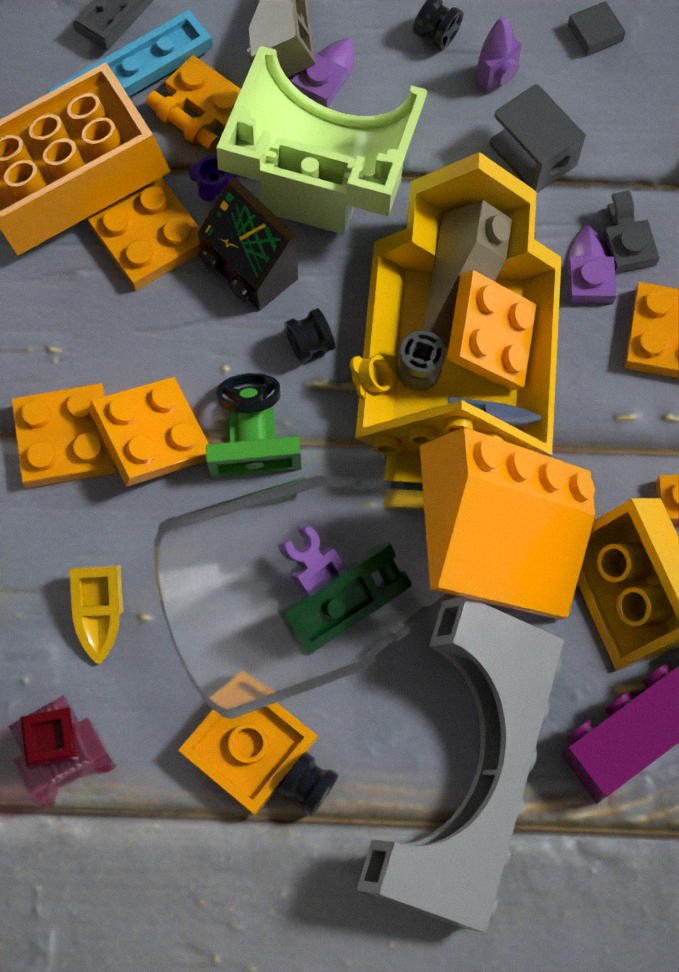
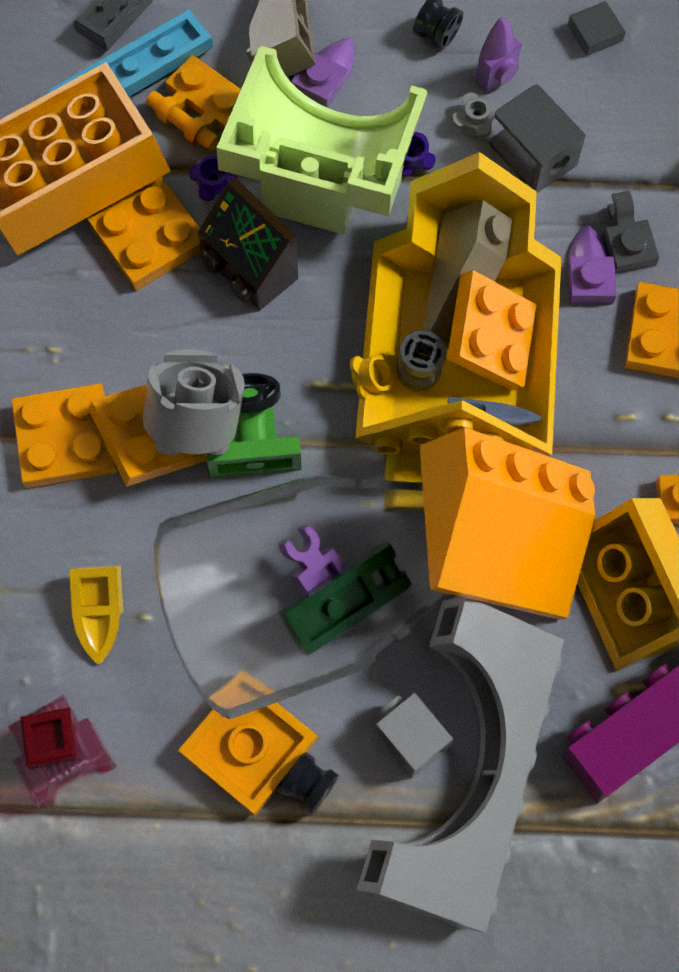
(192, 403): none -> light grey brick
(309, 335): black wheel -> none
(412, 733): none -> light grey brick
(422, 159): none -> dark purple plate
(471, 124): none -> light grey plate

